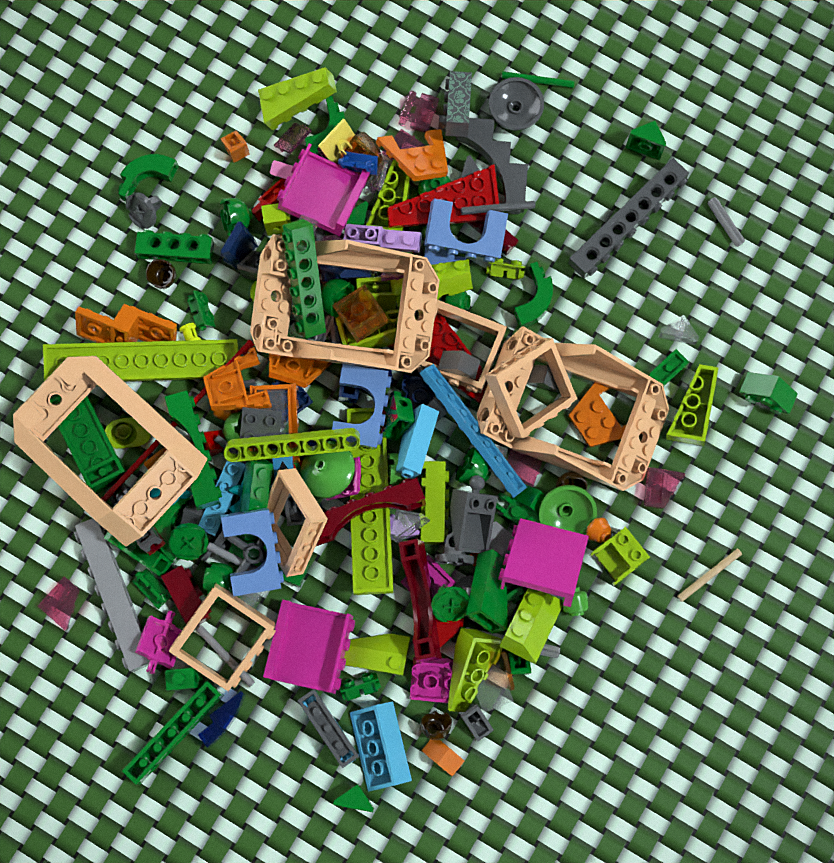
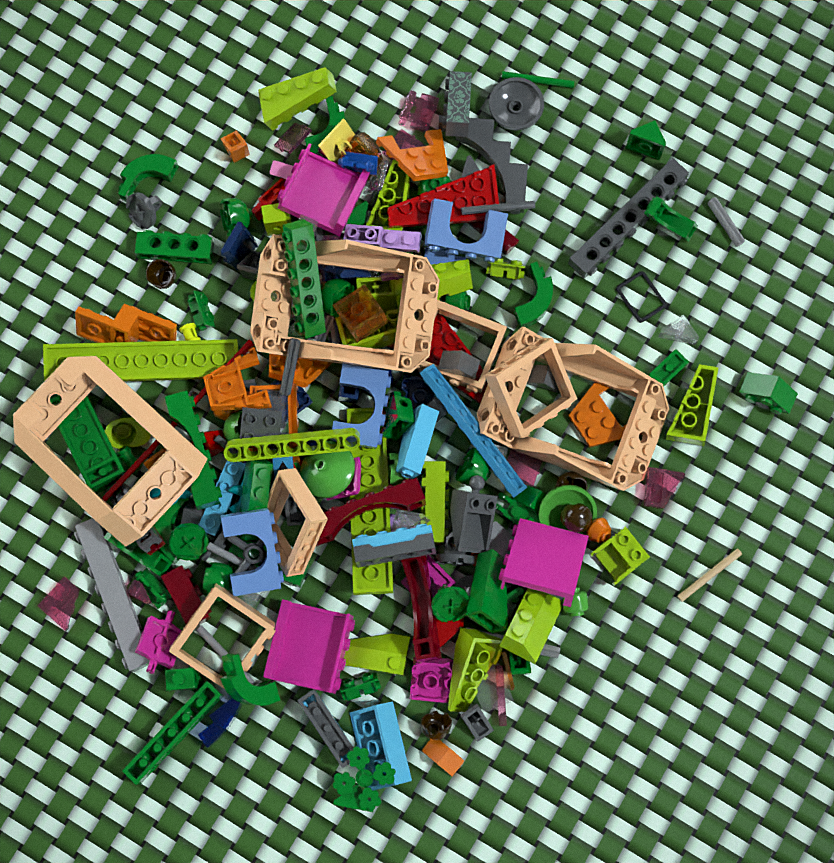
(127, 456): none -> green pin
(138, 591): none -> clear pink slope
(241, 689): none -> green arch
(290, 366): none -> dark grey axle
(364, 778): none -> green plant
(393, 546): none -> dark grey piece
(501, 696): none -> clear pink bar
(576, 517): none -> dark brown hair
(653, 288): none -> black piece
(670, 219): none -> green arch

